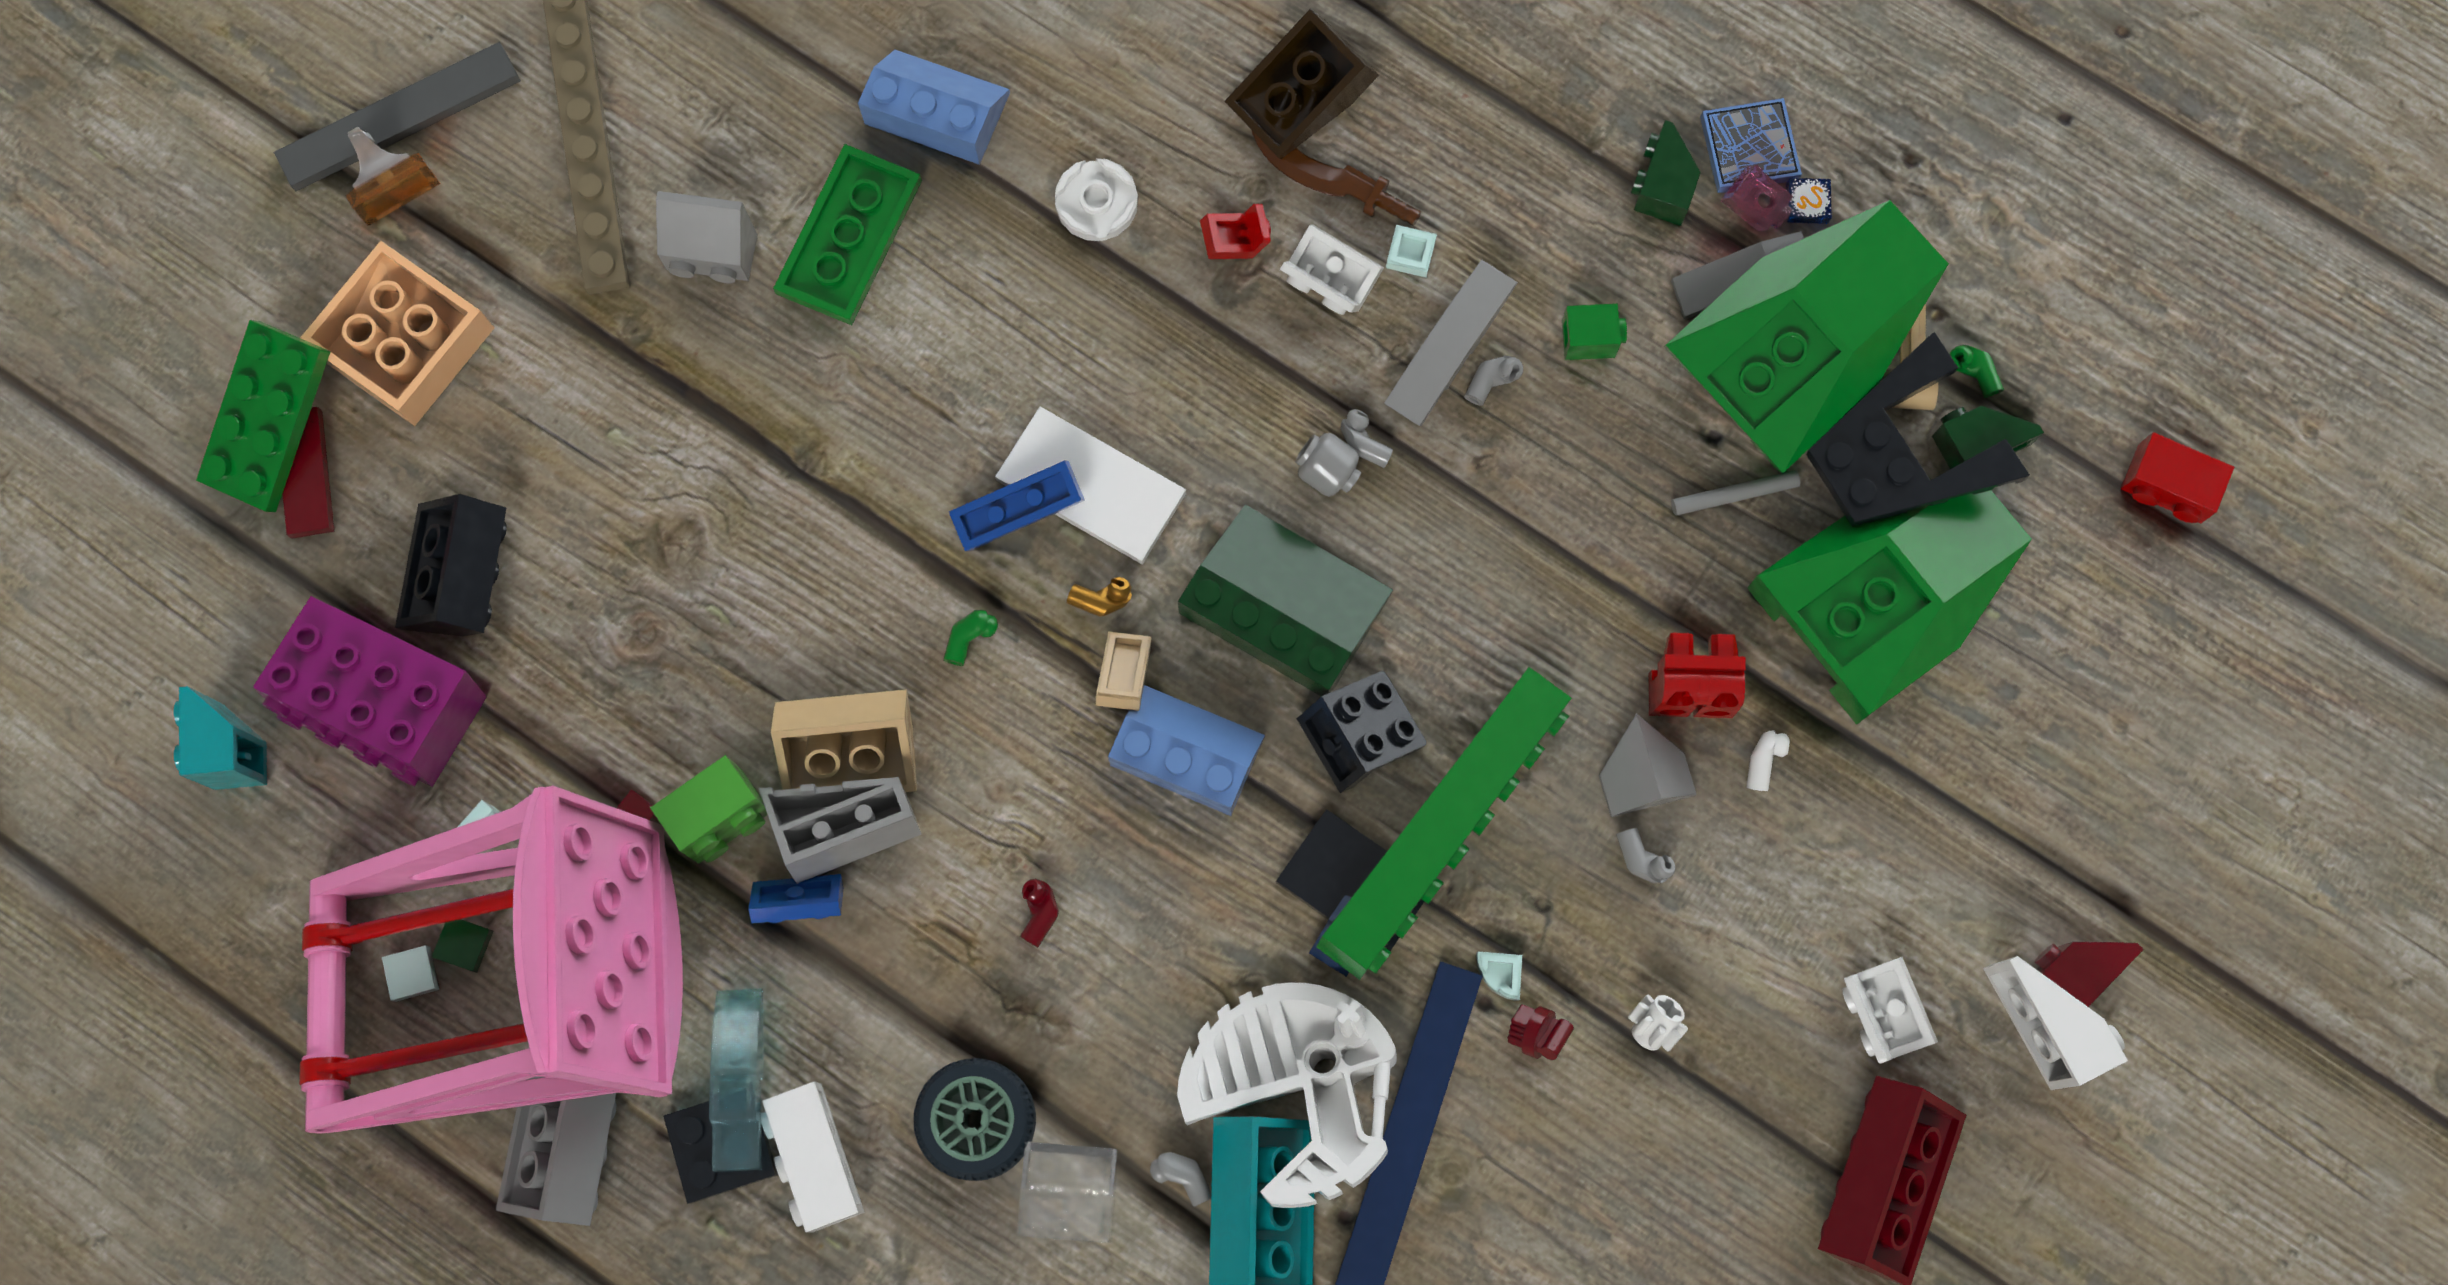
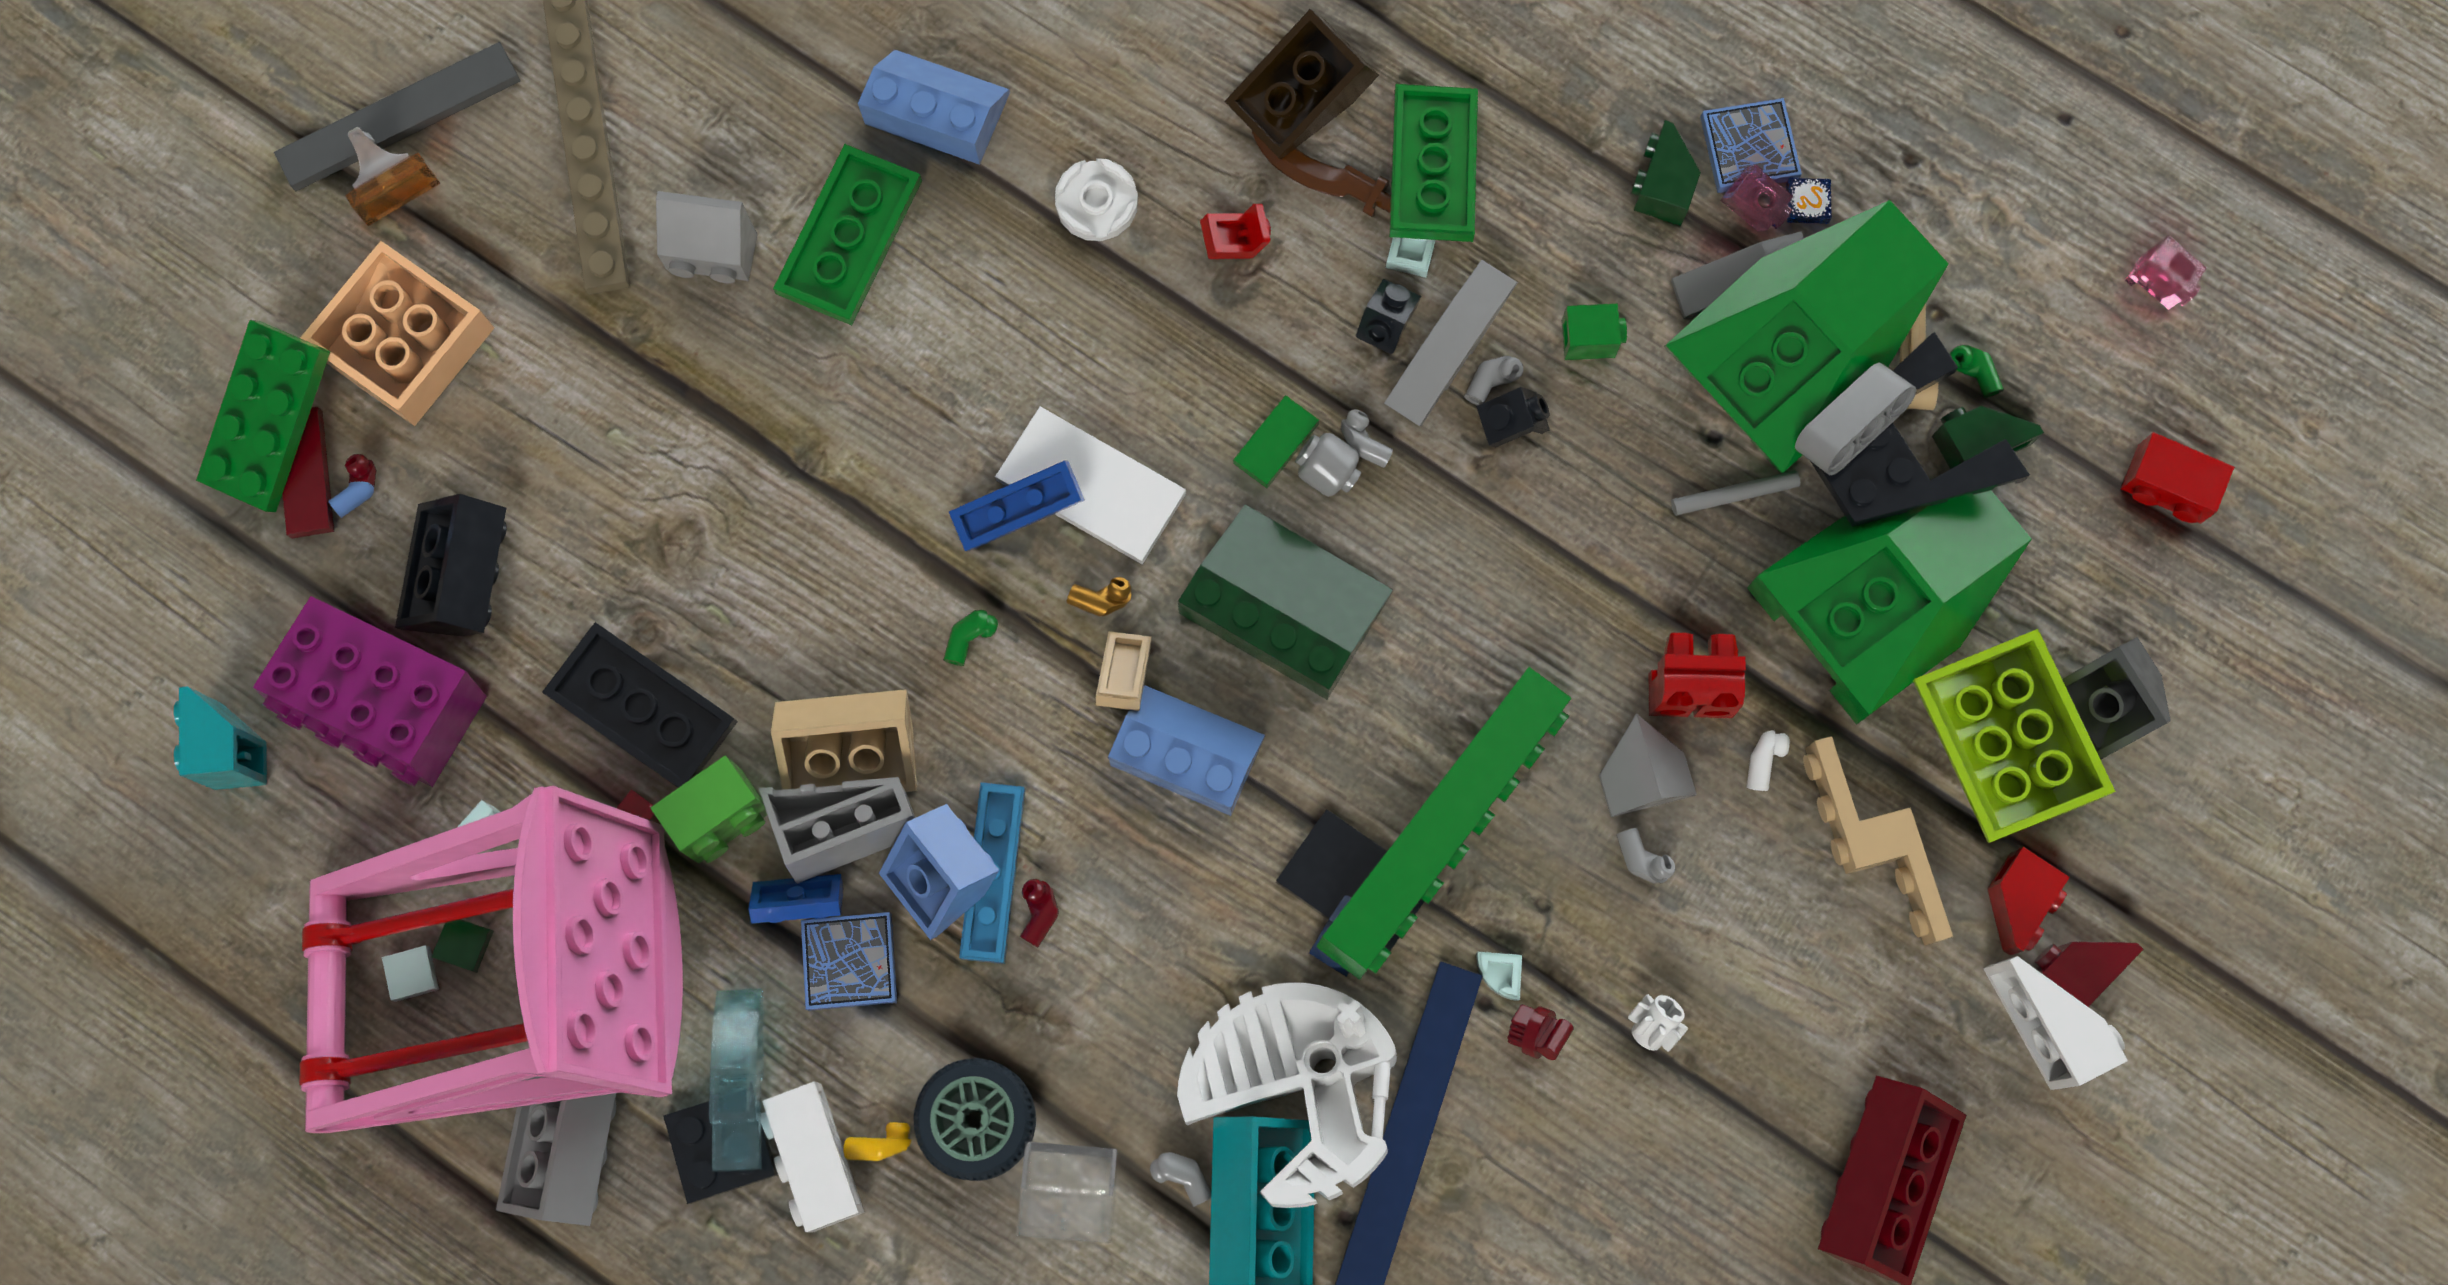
(361, 485): none -> arm
(639, 706): none -> black plate
(848, 961): none -> tile
(877, 1149): none -> yellow arm
(937, 869): none -> medium blue slope
(999, 835): none -> dark azure tile
(1276, 441): none -> green tile
(1332, 271): white bracket -> none
(1360, 729): black bracket -> none
(1387, 316): none -> black bracket
(1434, 163): none -> green tile
(1513, 416): none -> black bracket
(1855, 418): none -> light grey beam
(1877, 842): none -> tan bracket
(1888, 1010): white bracket -> none
(2013, 736): none -> lime slope
(2022, 897): none -> red slope
(2119, 697): none -> dark grey slope
(2168, 273): none -> clear pink brick

